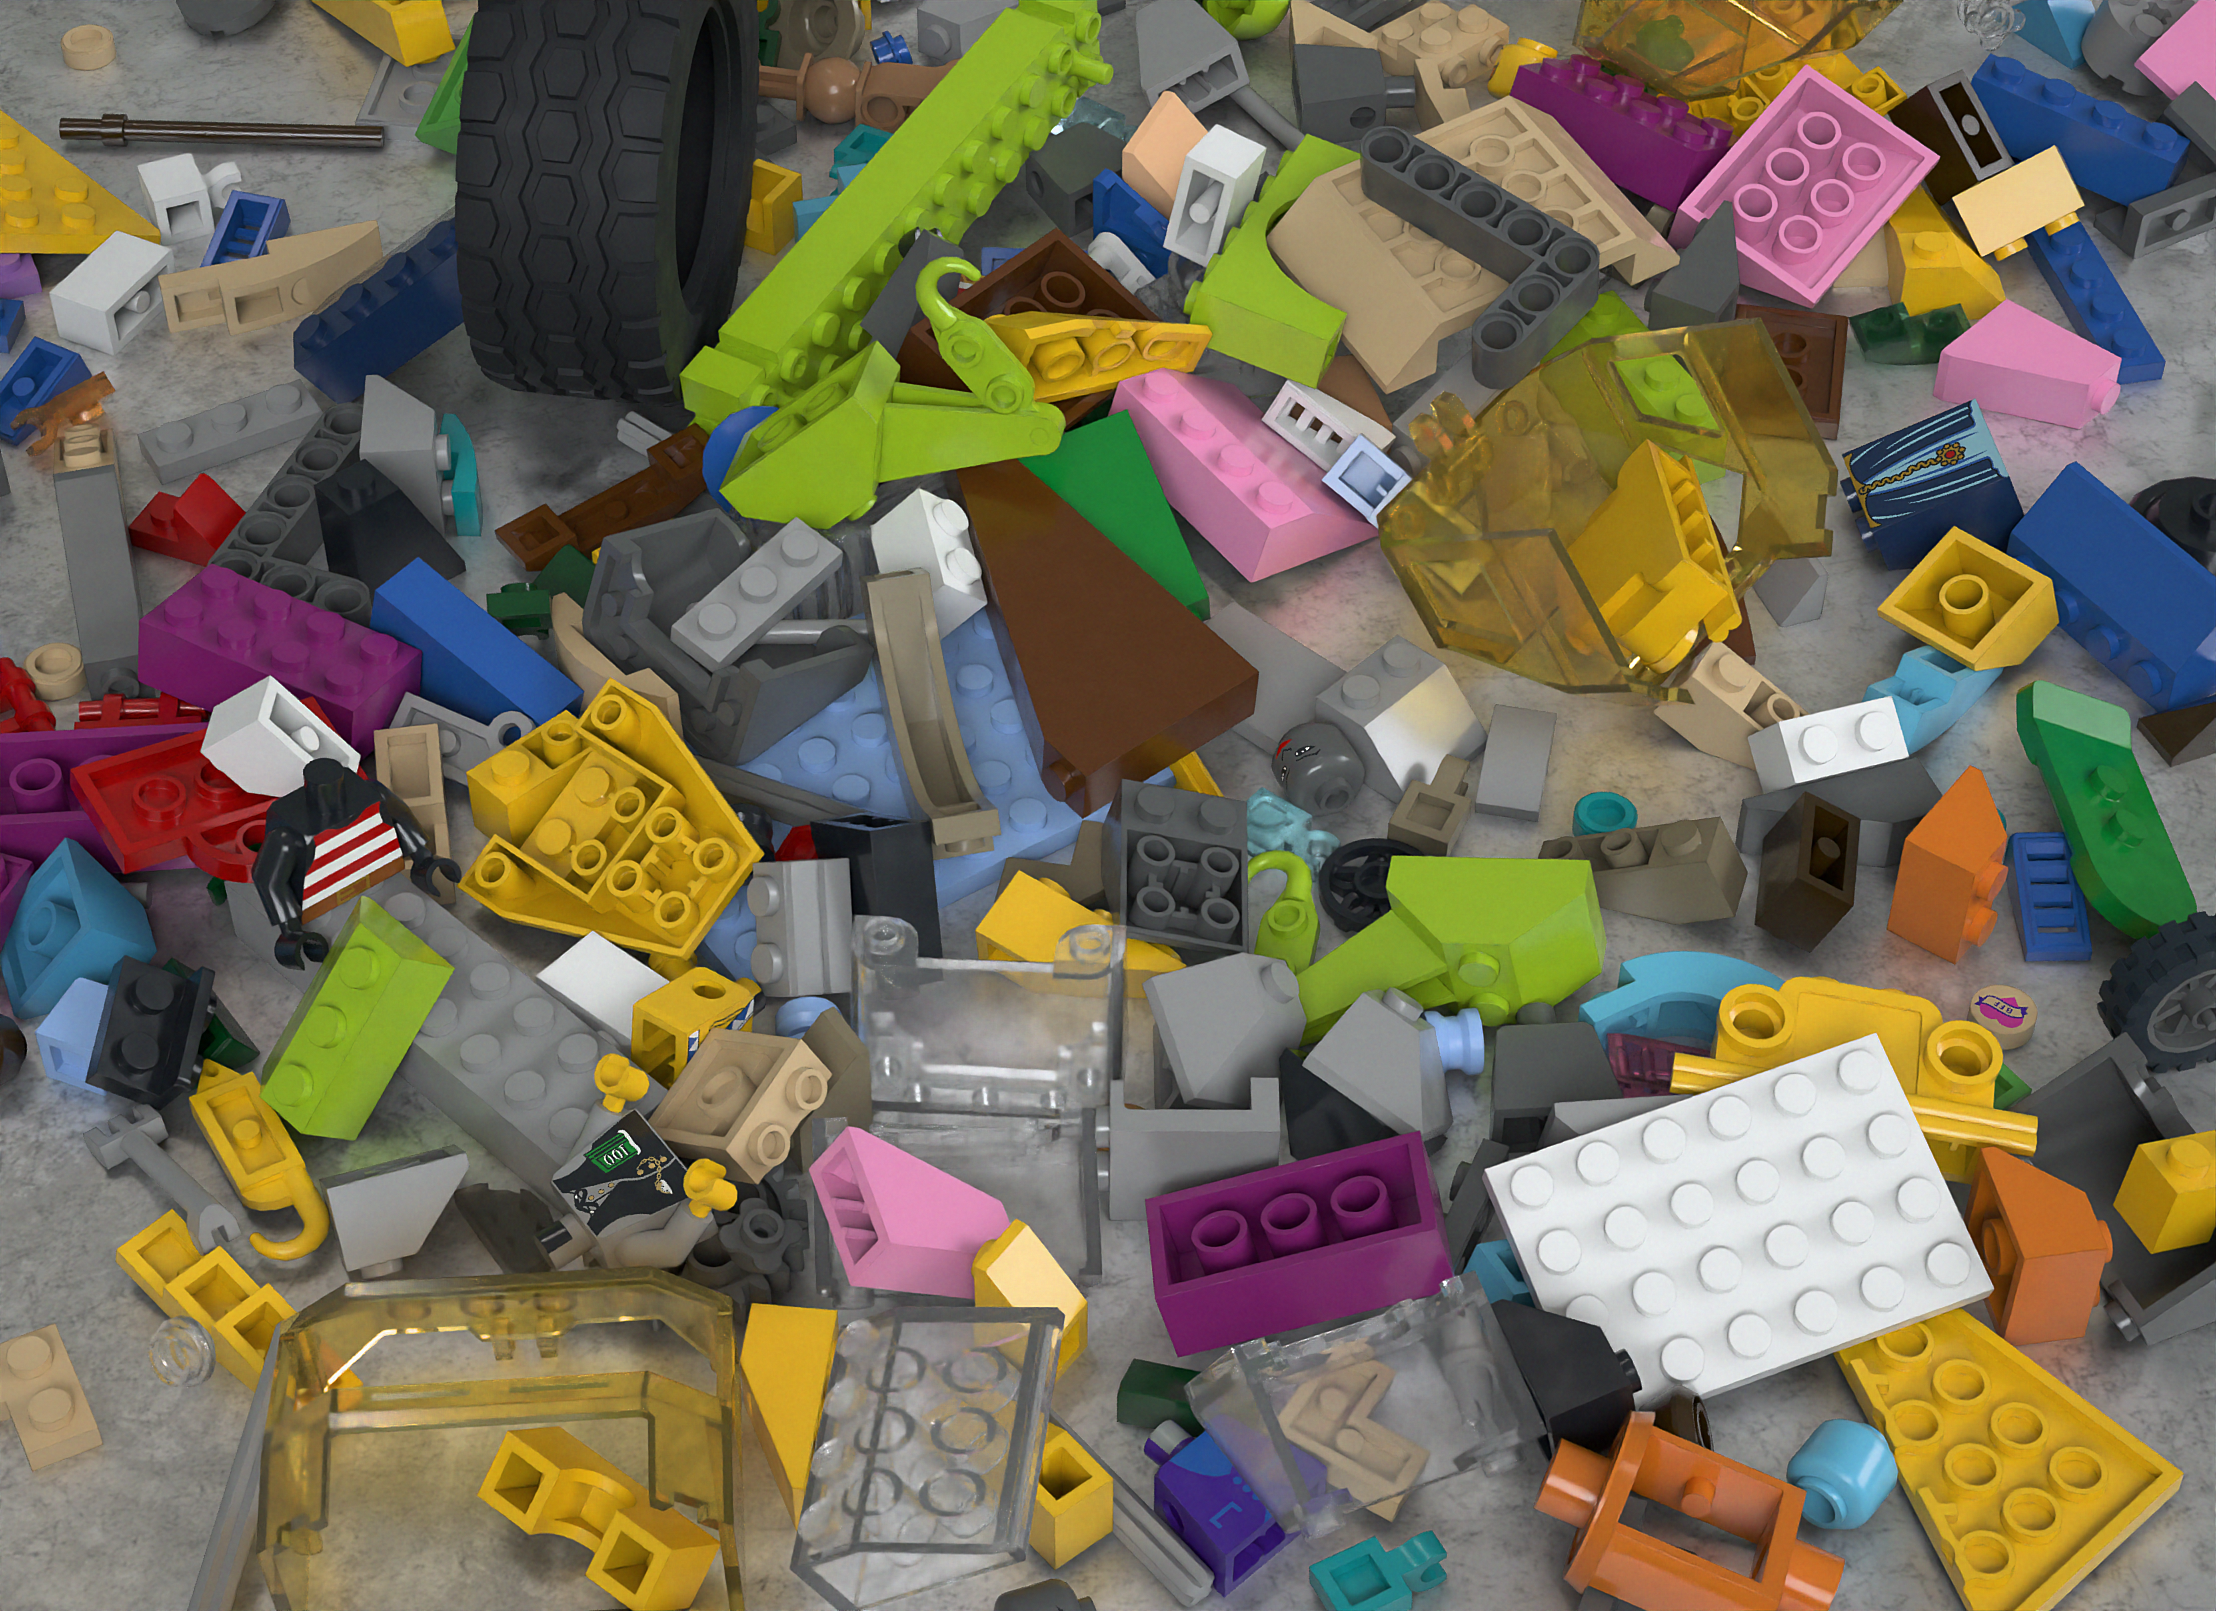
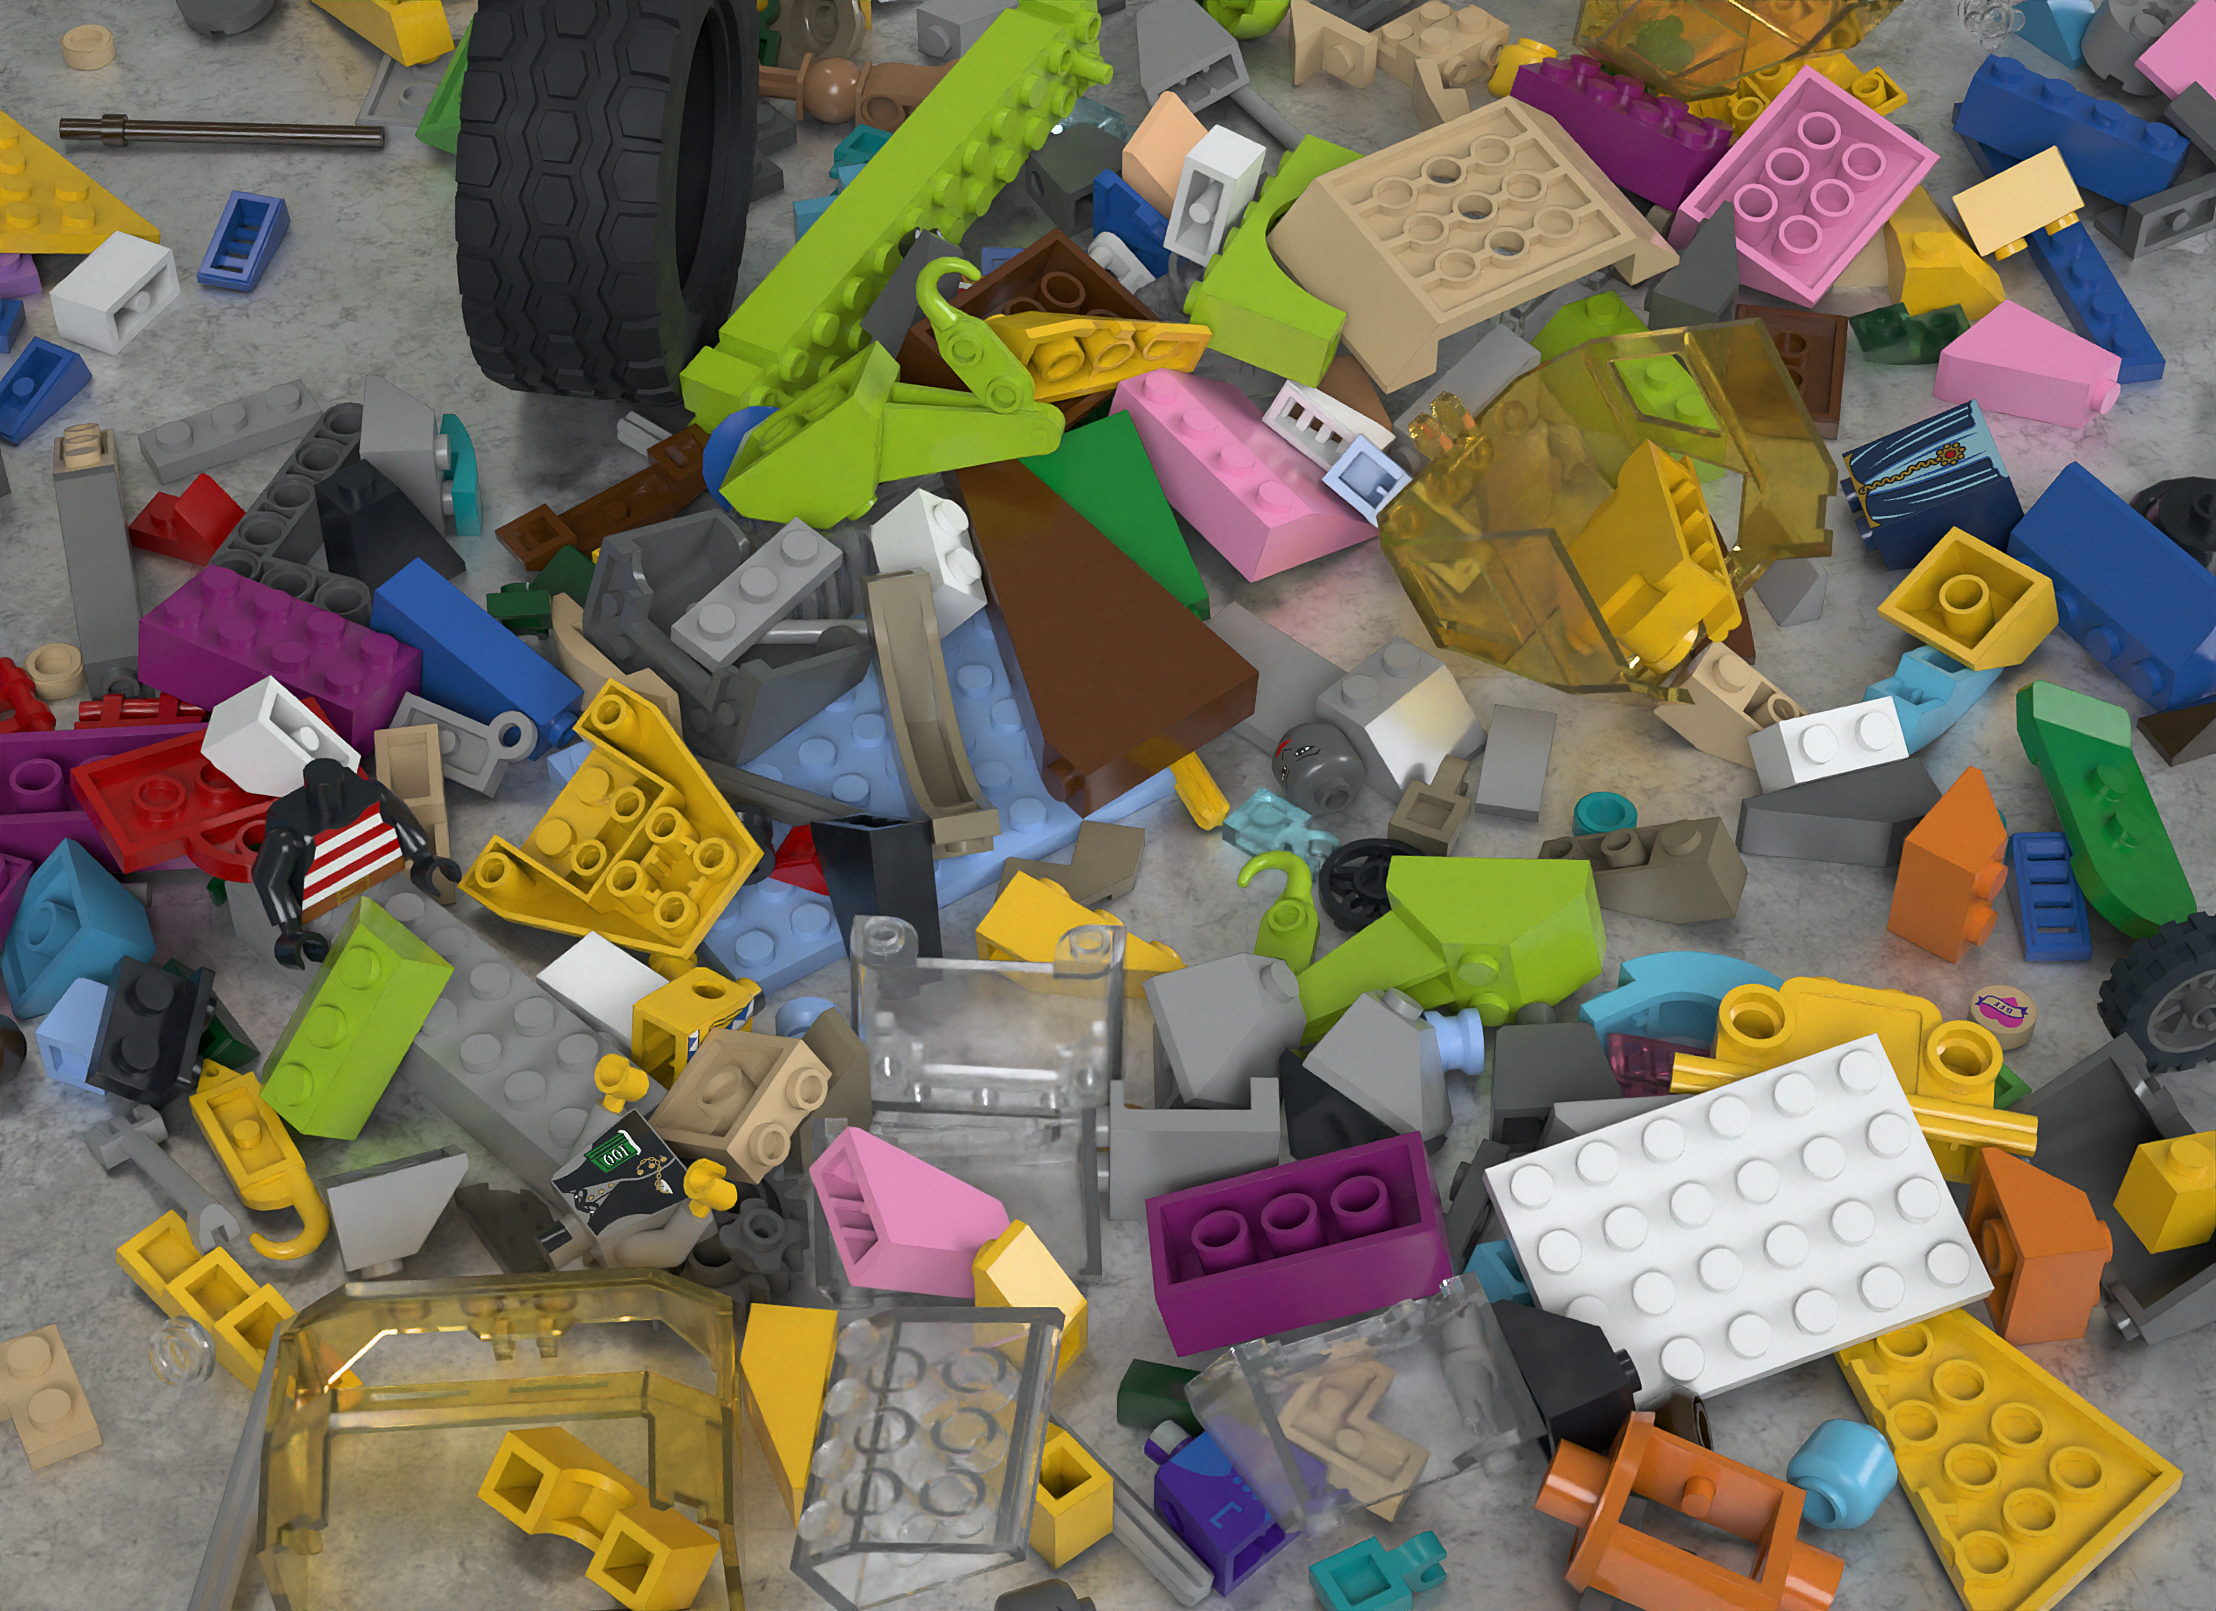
(75, 406): clear orange plate -> none
(182, 198): white brick -> none
(270, 287): tan slope -> none
(383, 314): dark blue slope -> none
(525, 778): yellow slope -> none
(771, 207): yellow panel -> none
(801, 926): light grey brick -> none
(890, 49): blue plate -> none
(1177, 867): dark grey slope -> none
(1344, 91): dark grey torso -> none
(1545, 262): dark grey beam -> none
(1808, 872): dark brown brick -> none
(1958, 129): dark brown brick -> none

